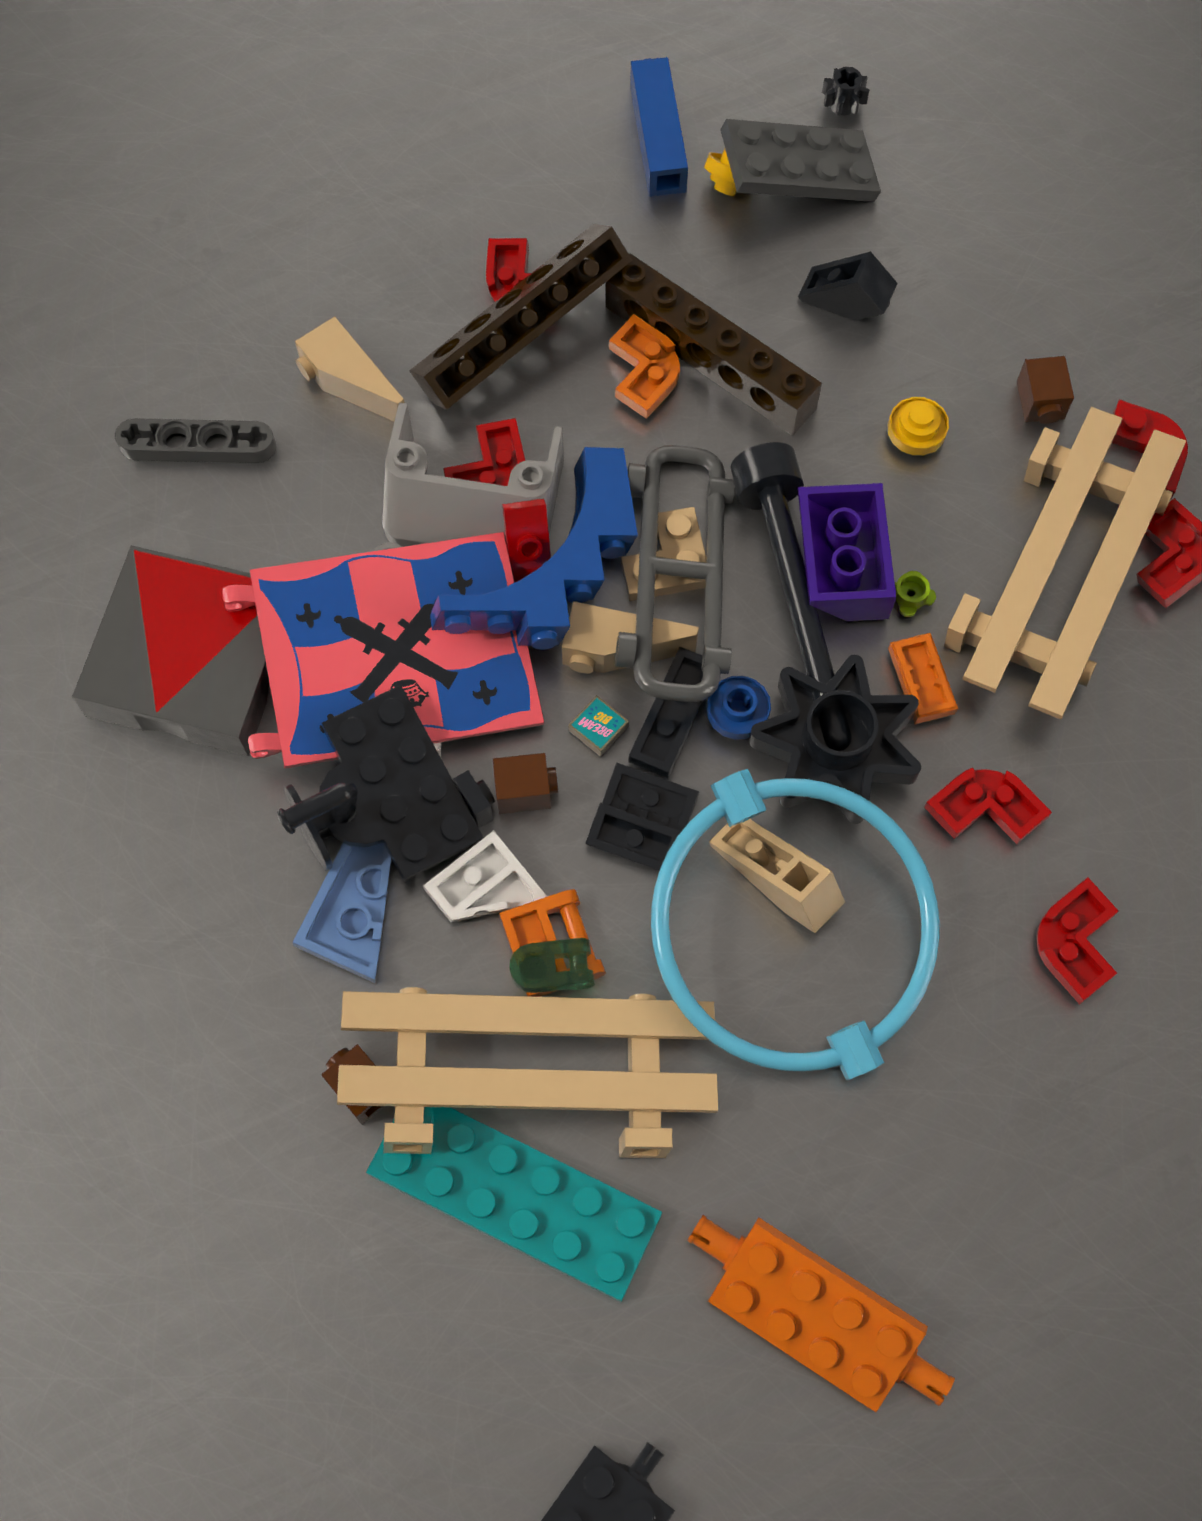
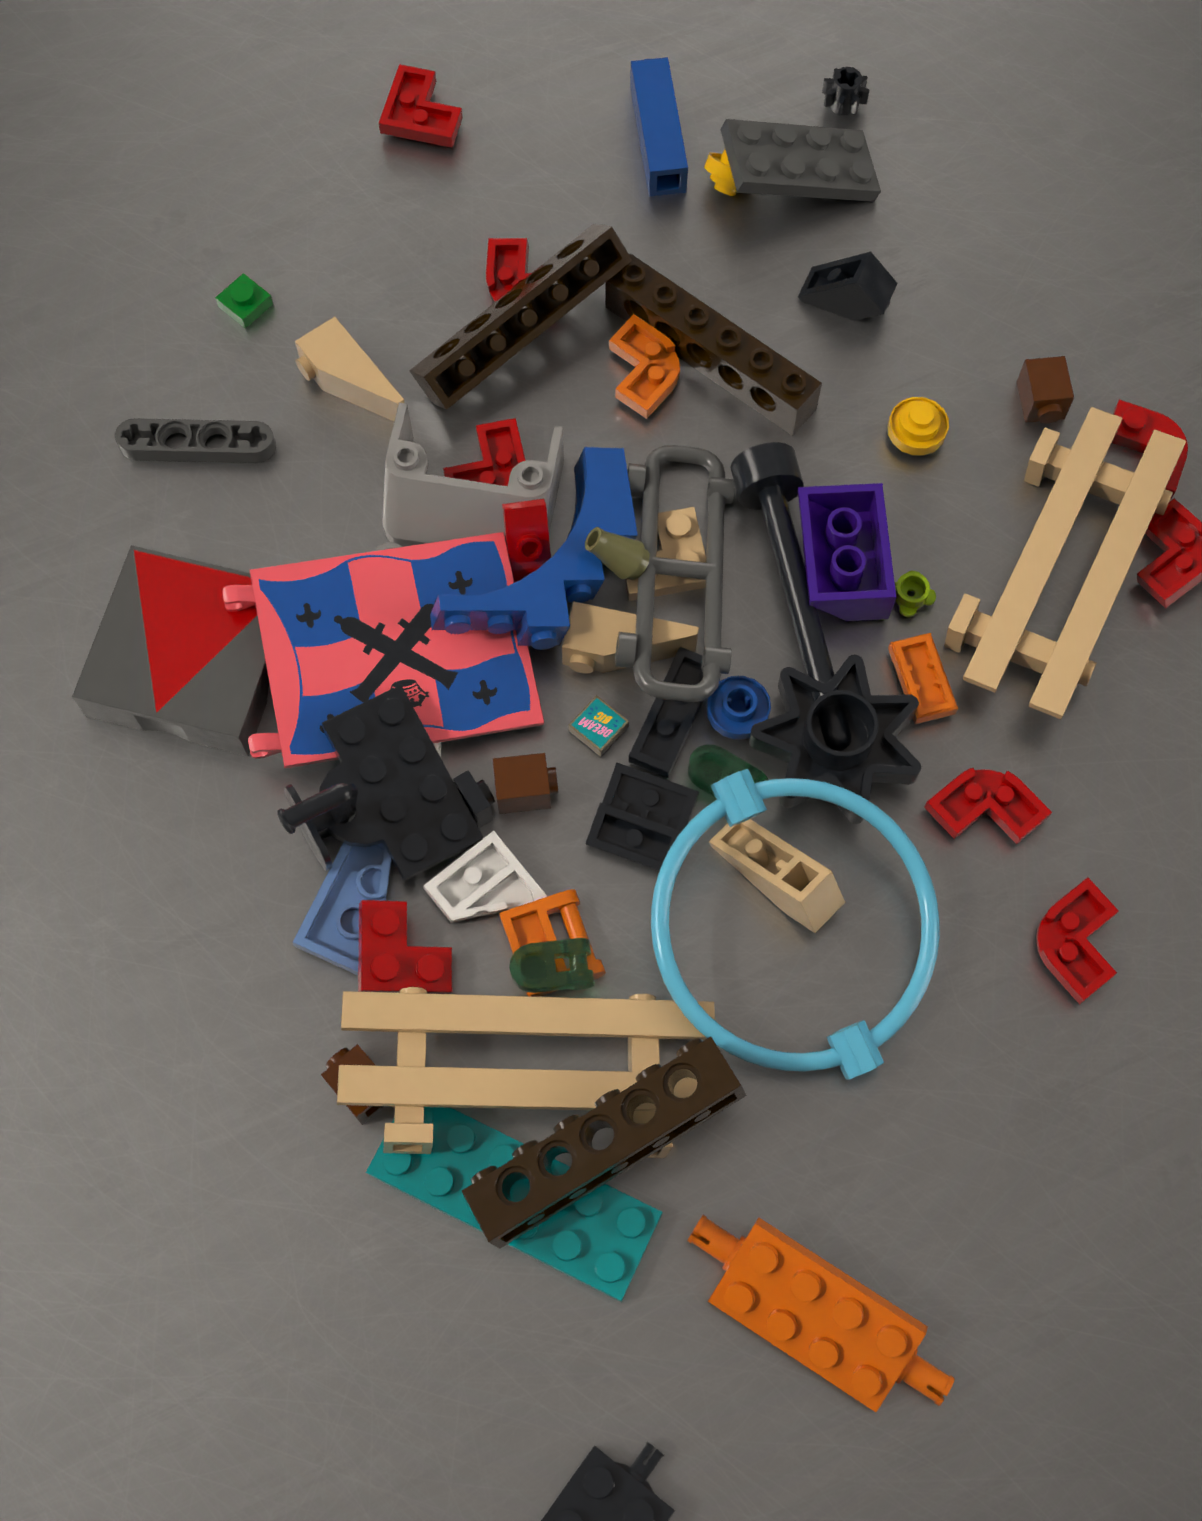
(244, 300): none -> green plate
(388, 962): none -> red plate
(411, 113): none -> red plate
(591, 1168): none -> dark brown brick
(619, 553): none -> olive cone
(713, 763): none -> clear green plate

